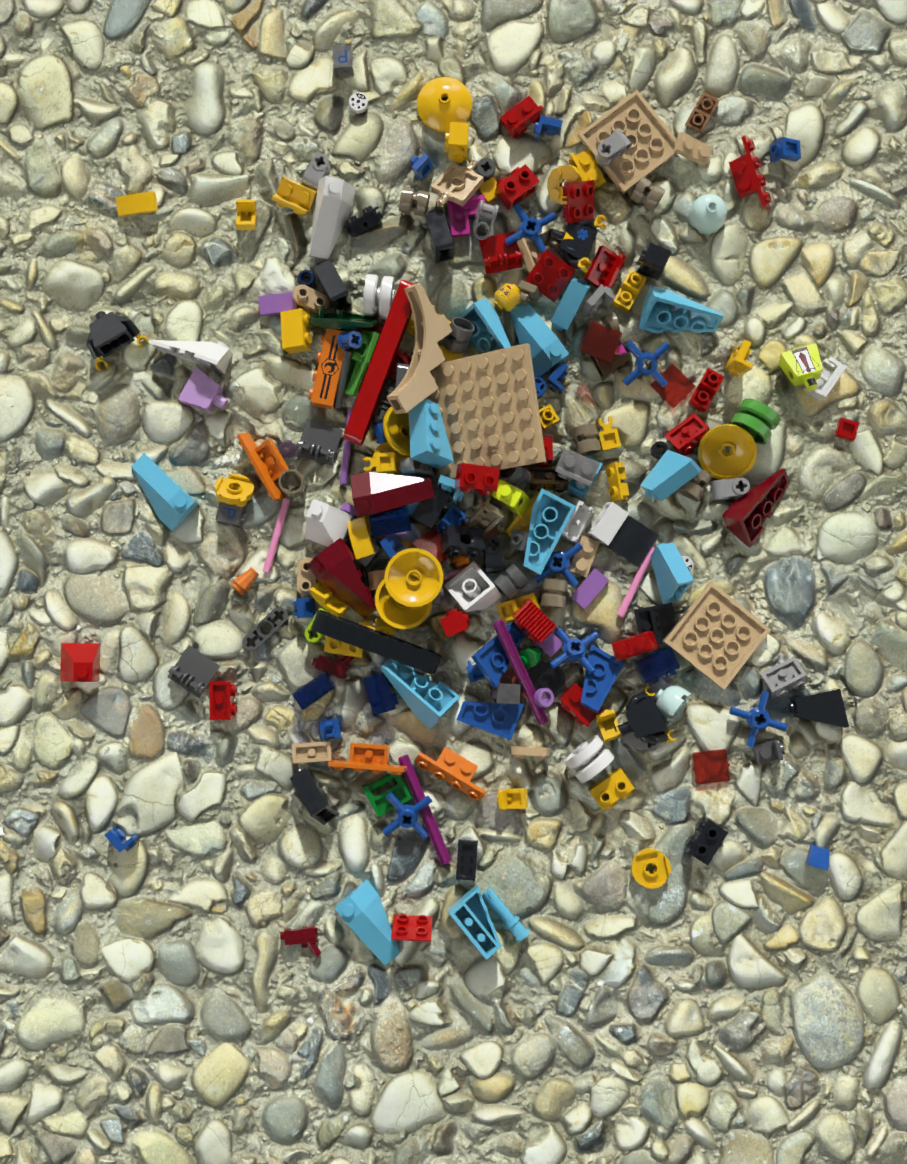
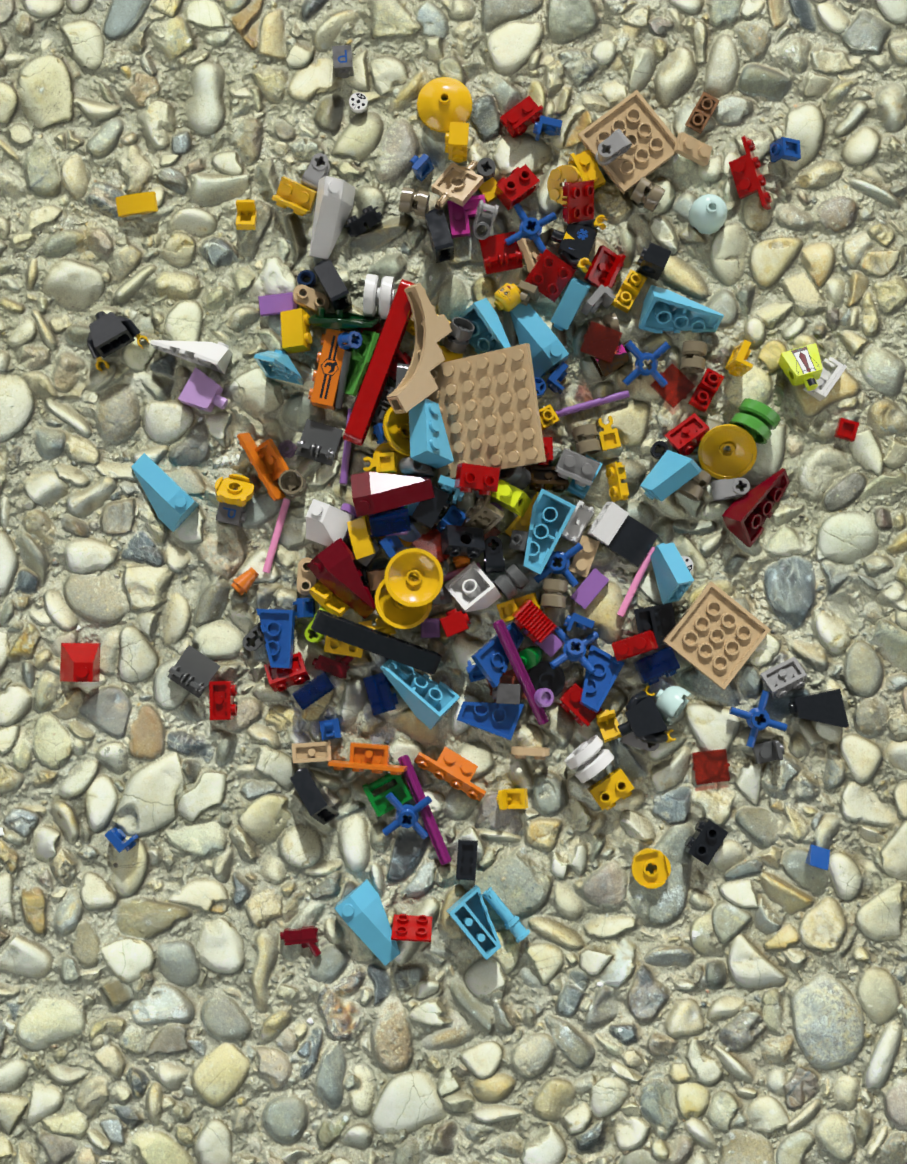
(278, 366): none -> medium azure wedge
(279, 635): none -> blue wing
(282, 678): none -> red bracket
(430, 628): none -> medium lavender tile
(582, 622): none -> blue bracket
(592, 403): none -> medium lavender bar
(693, 356): none -> dark tan wheel

